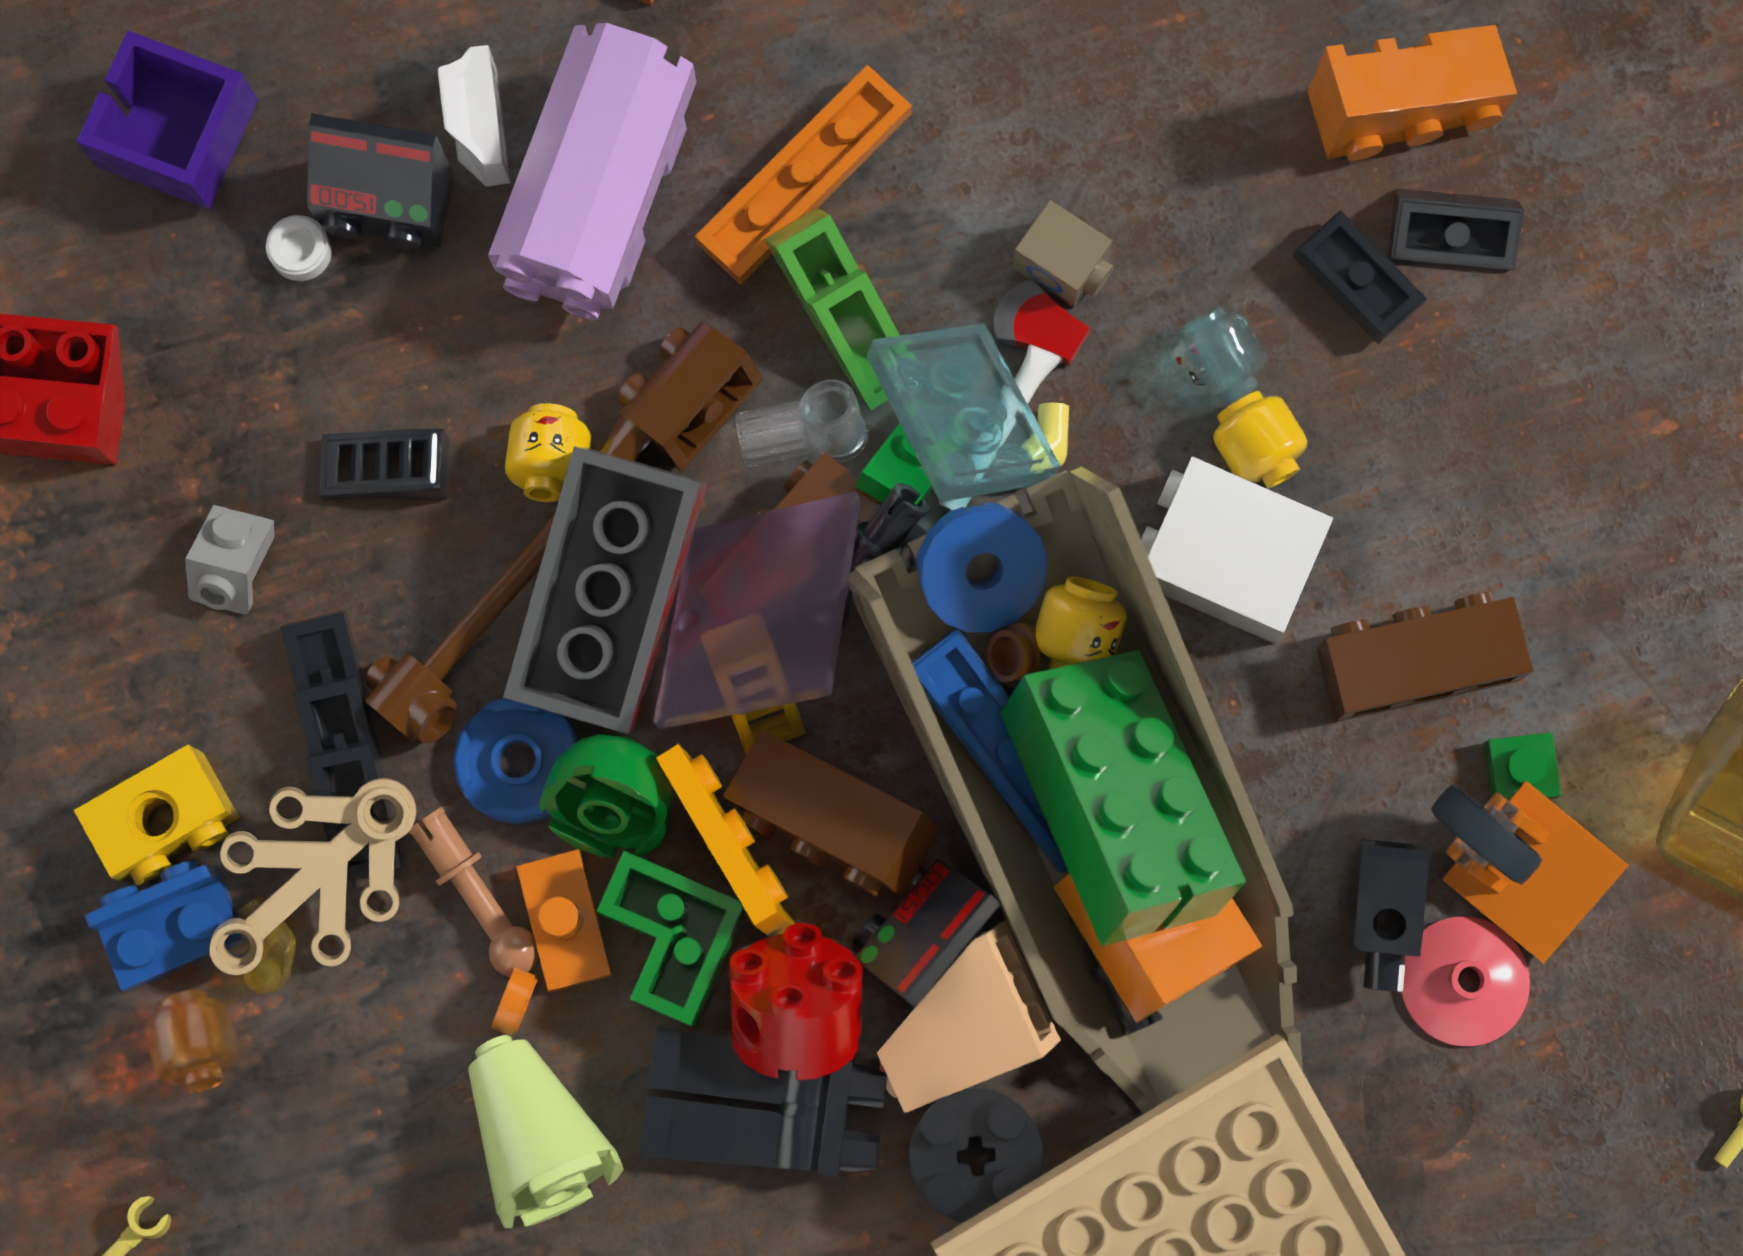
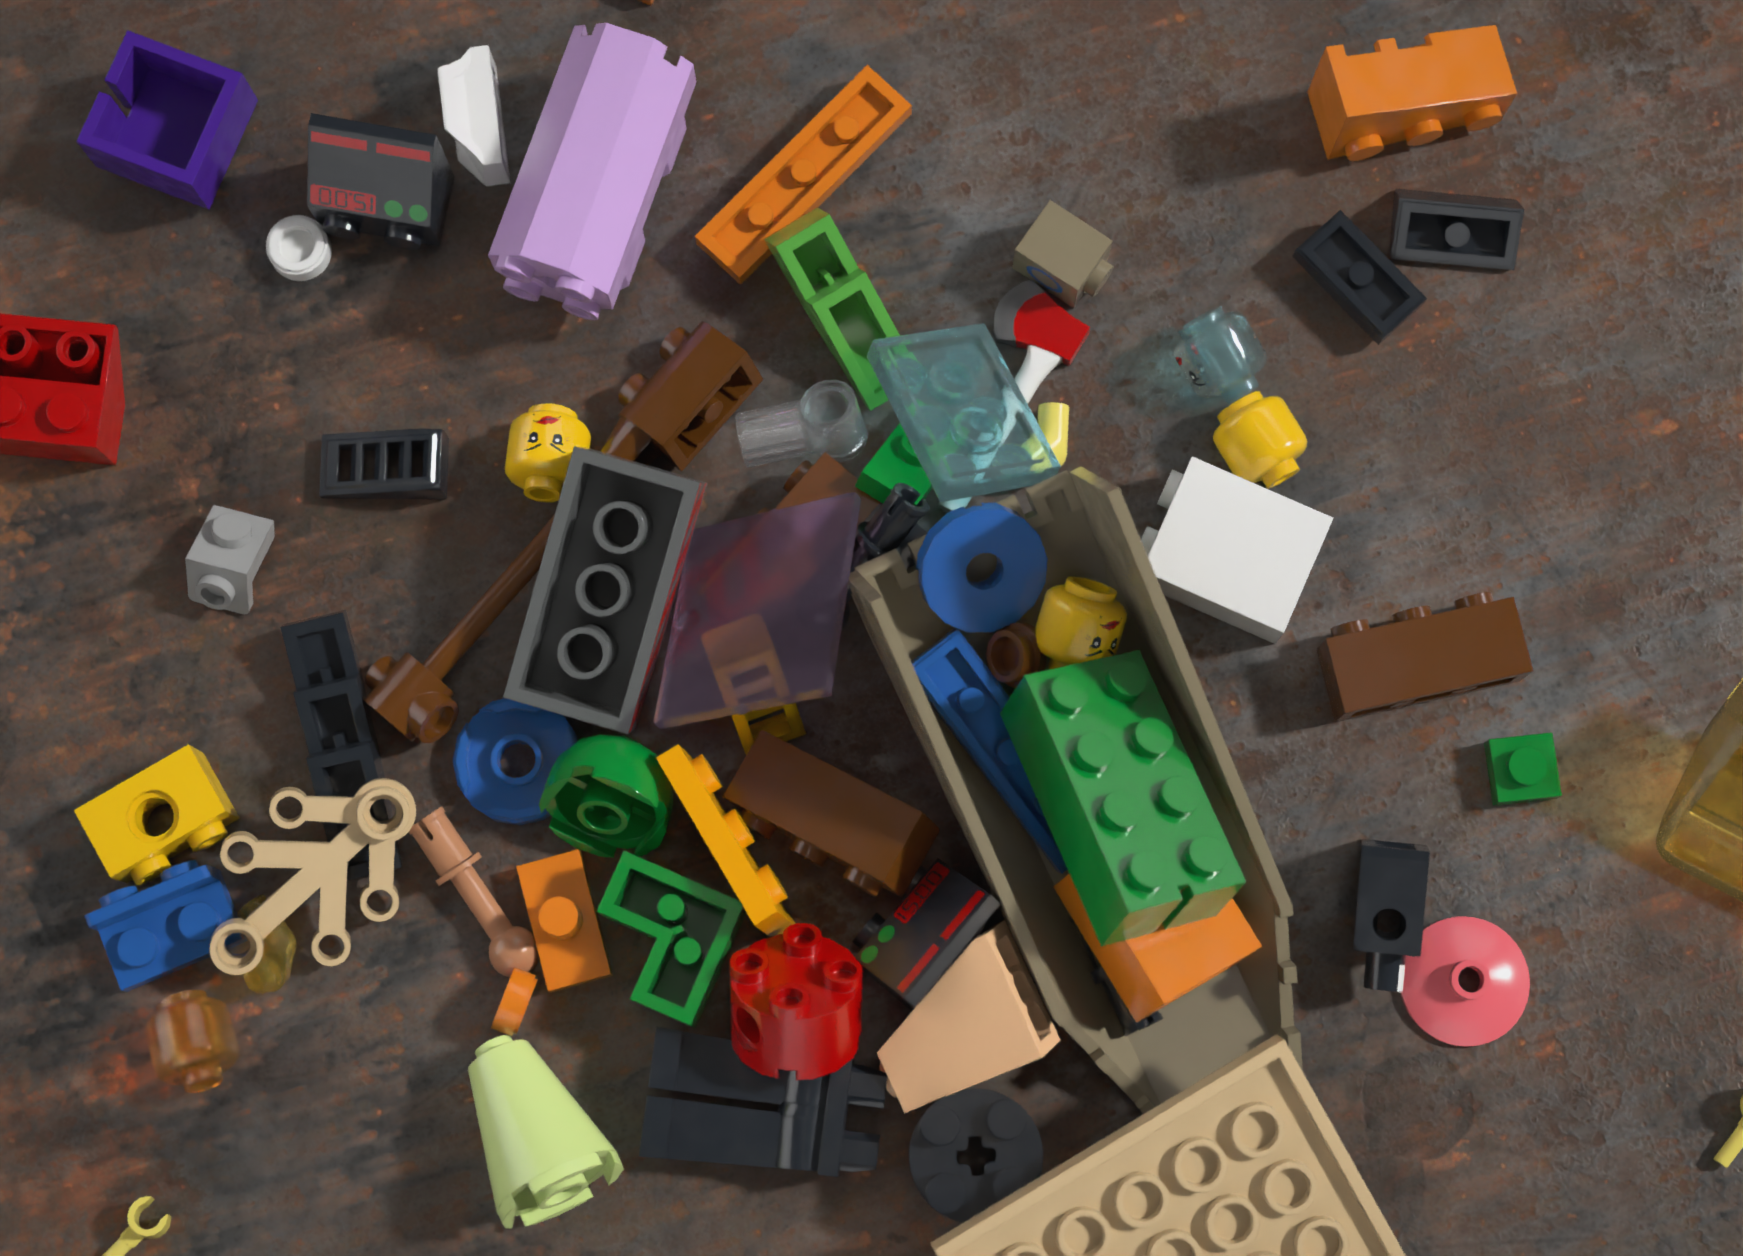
(1525, 864): orange plate -> none

